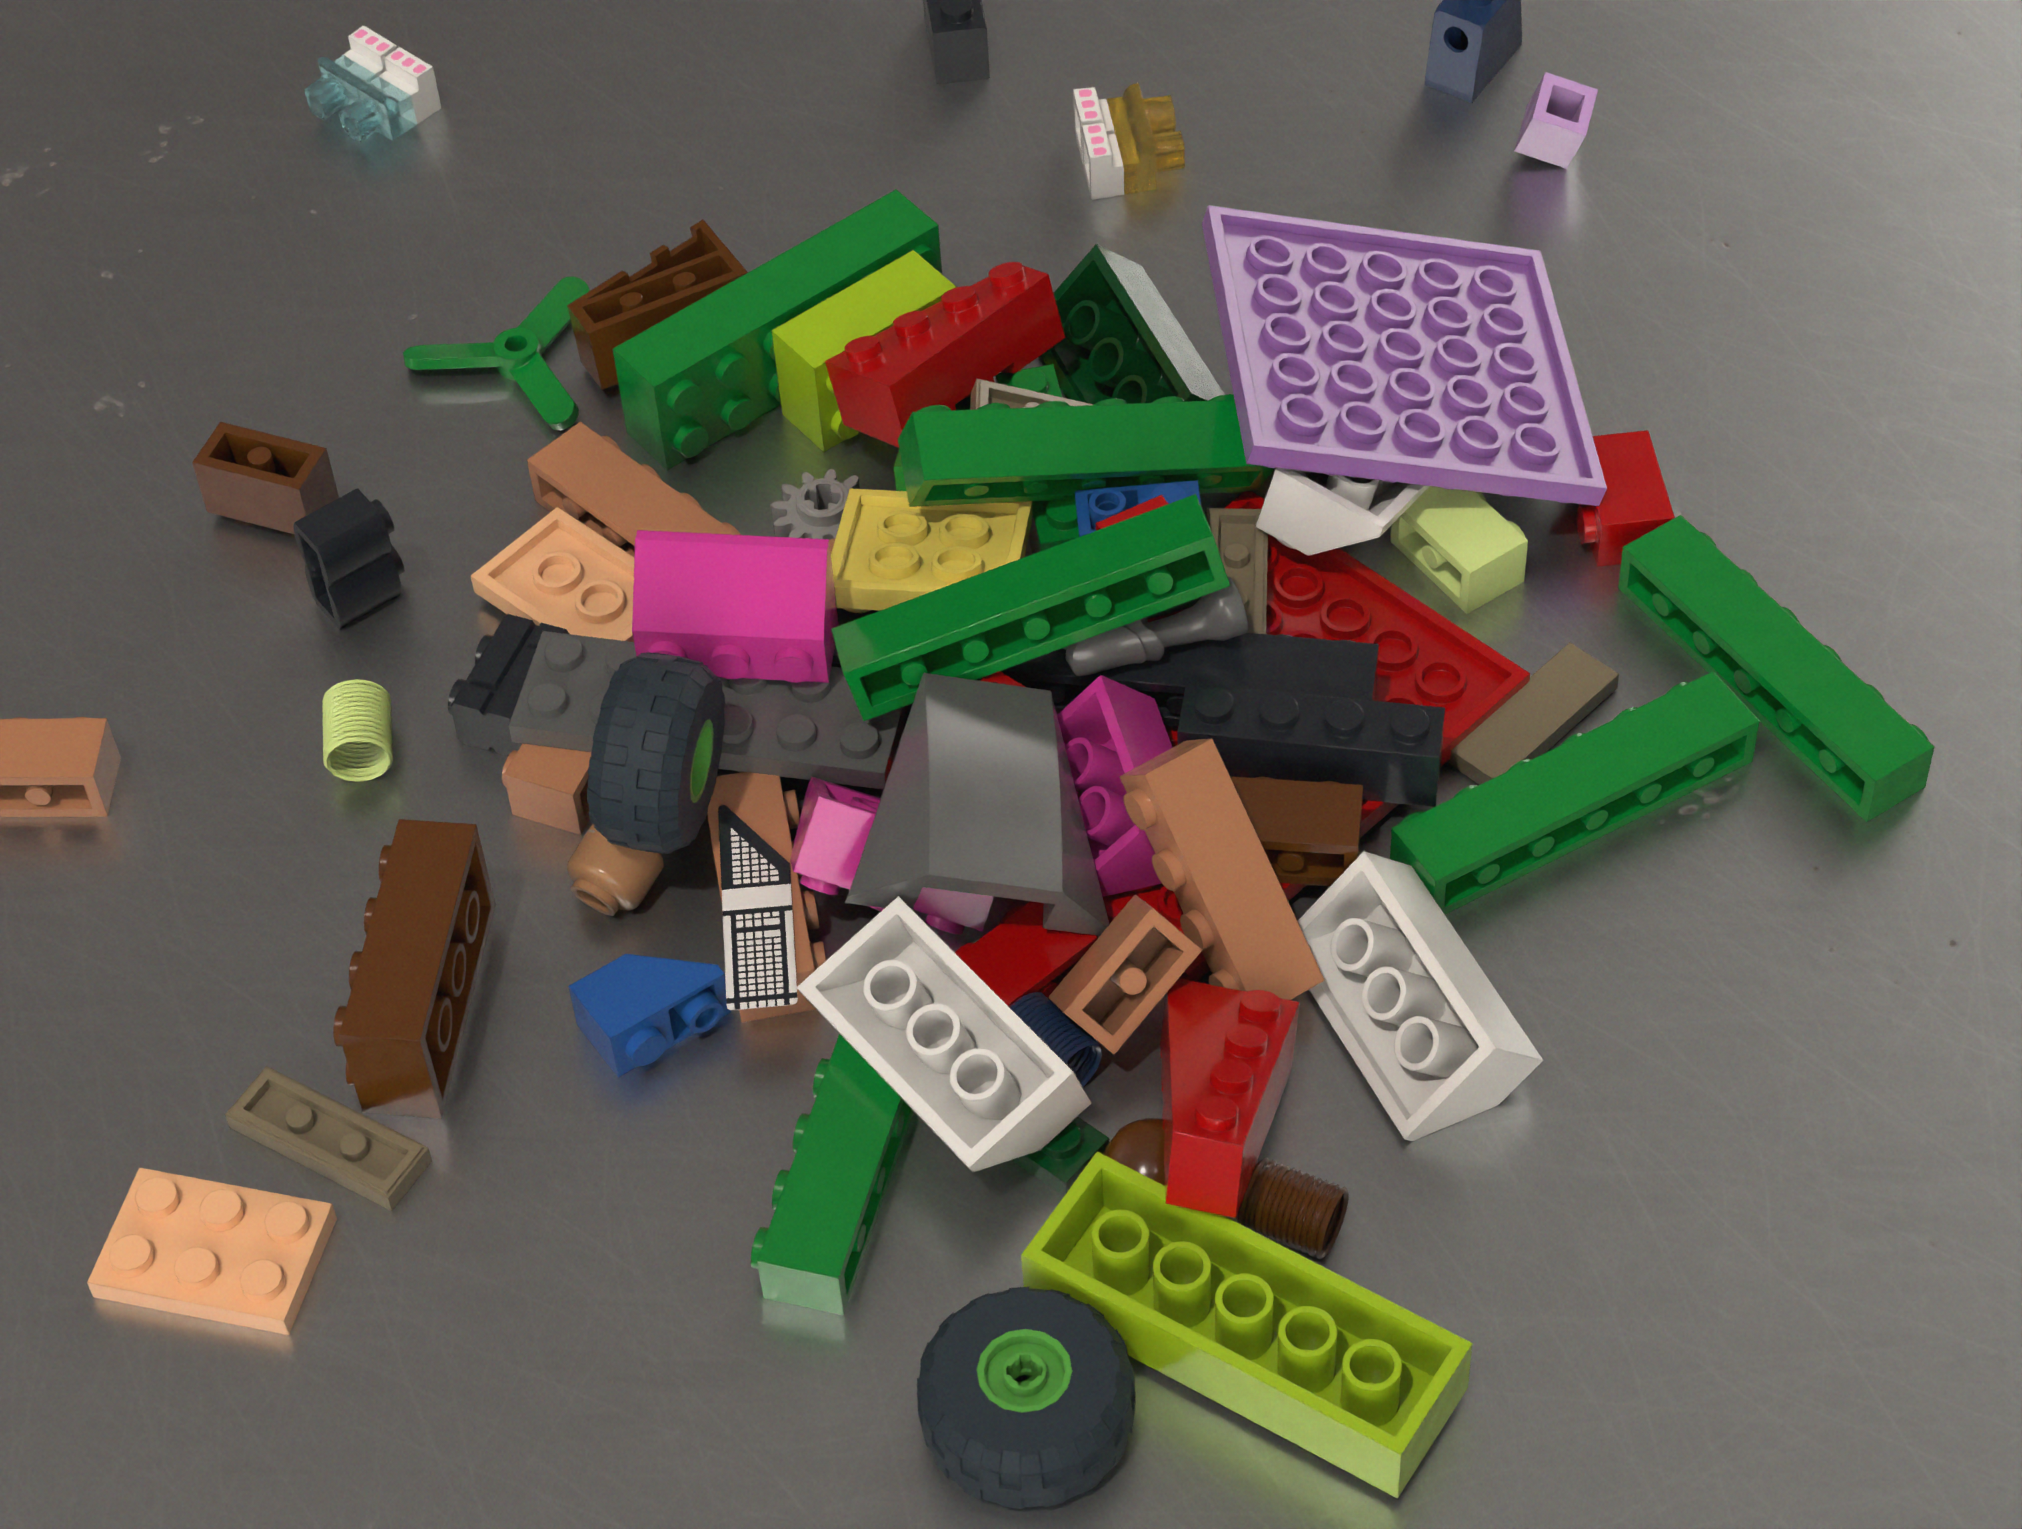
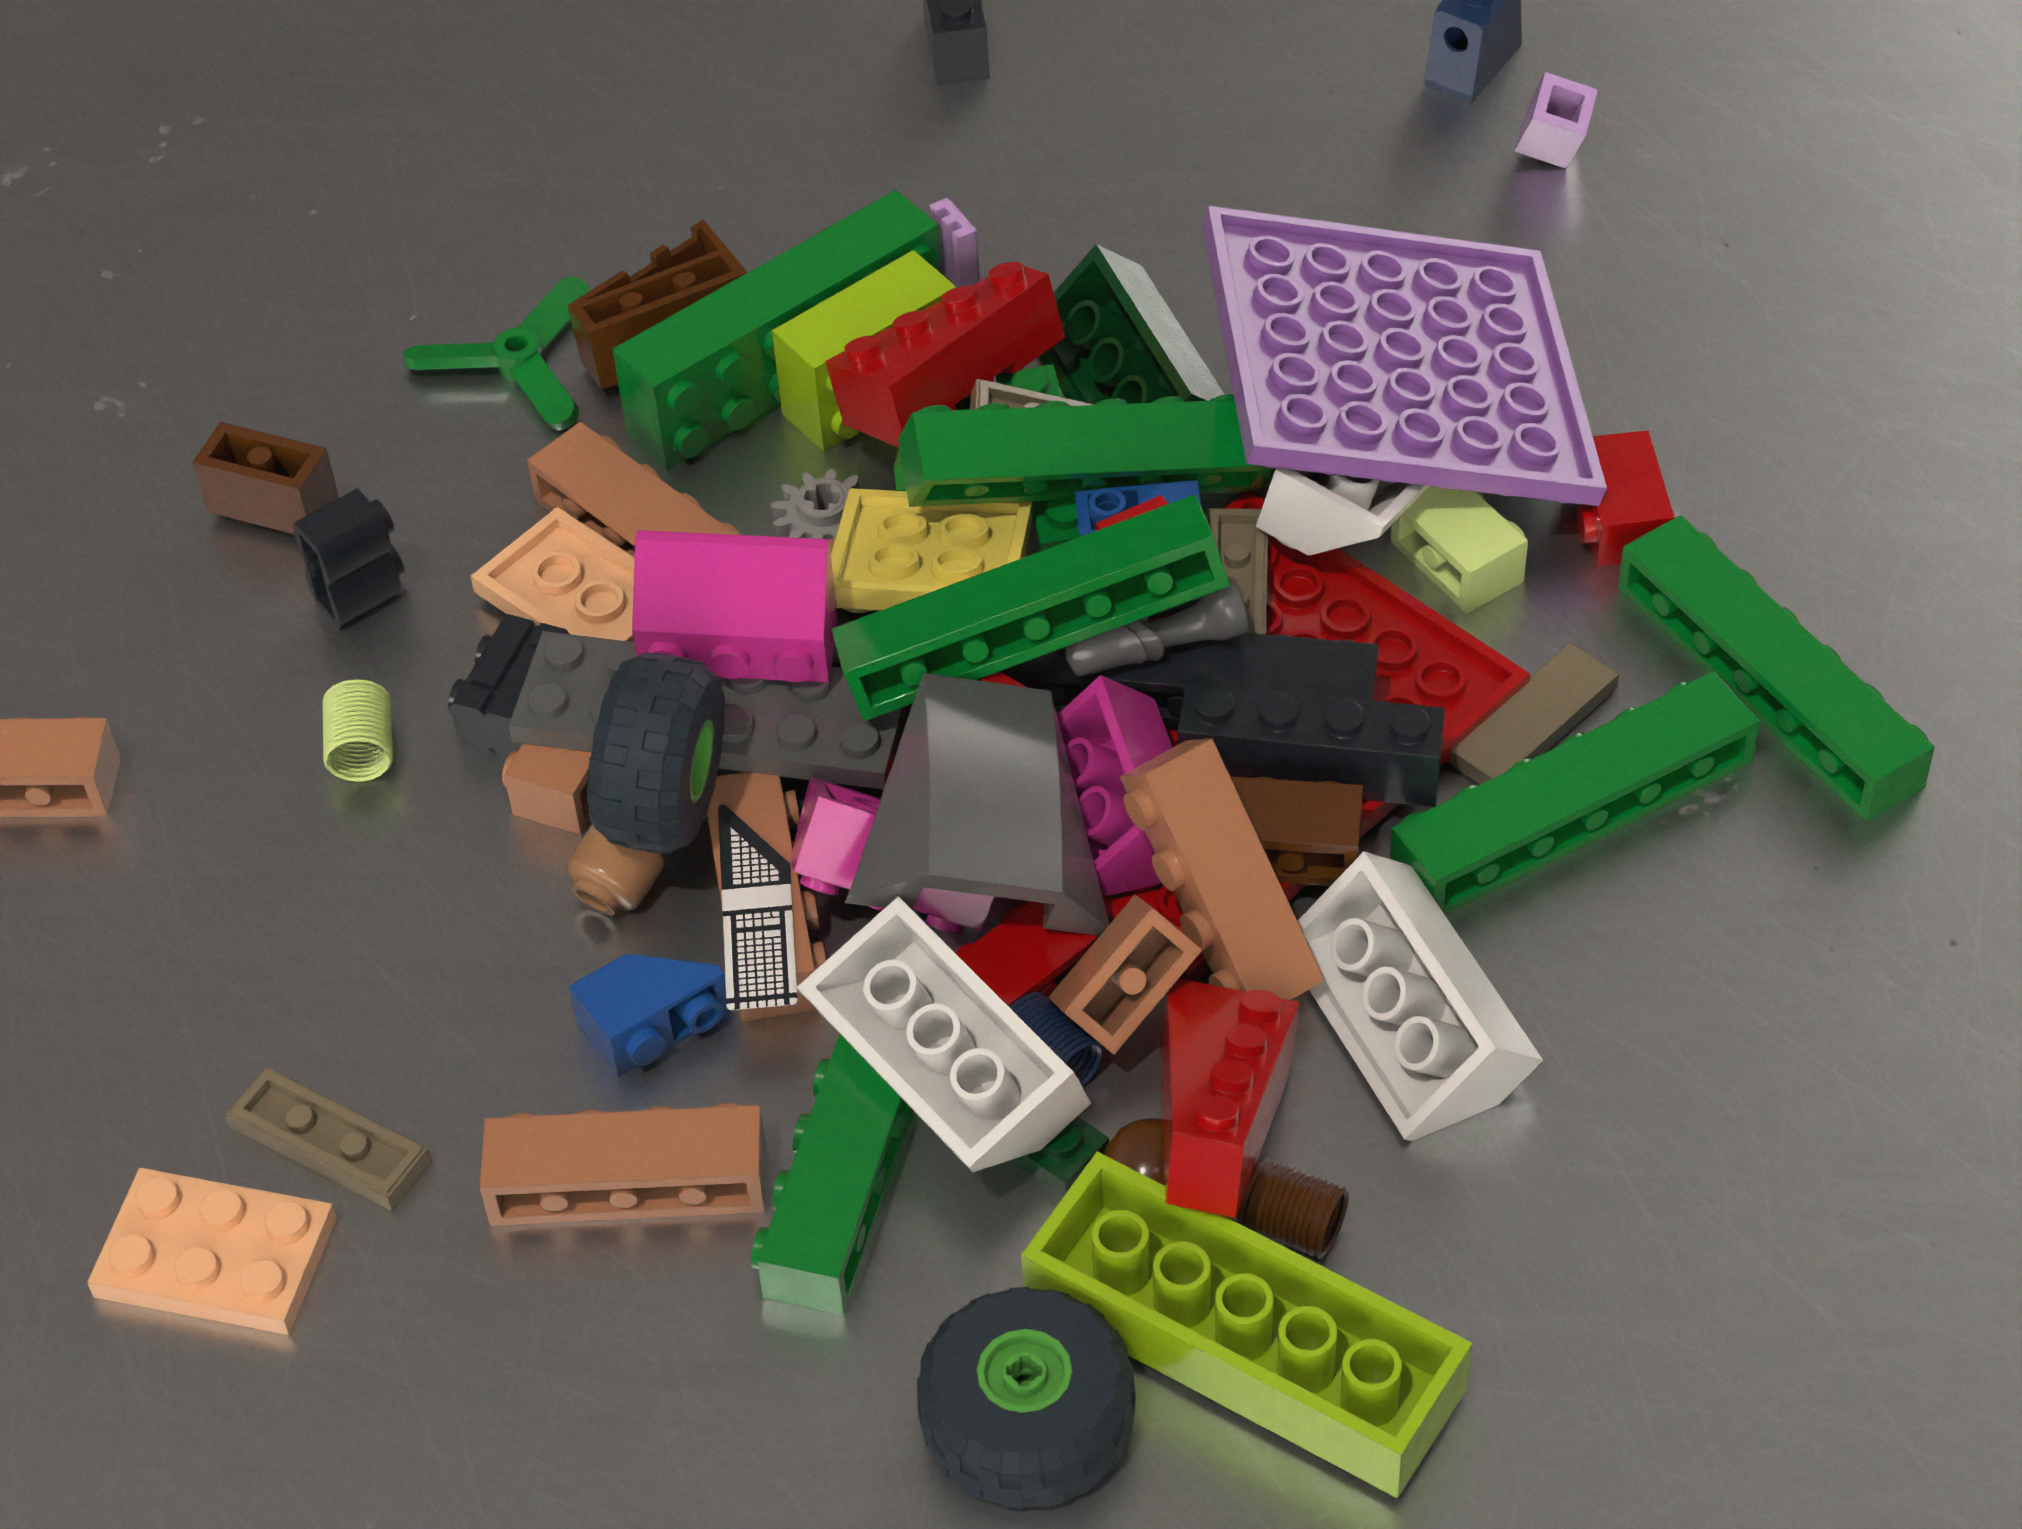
(374, 87): clear light blue hips -> none
(416, 969): reddish brown brick -> none
(623, 1164): none -> nougat brick
(957, 244): none -> lavender tile
(1126, 140): hips -> none

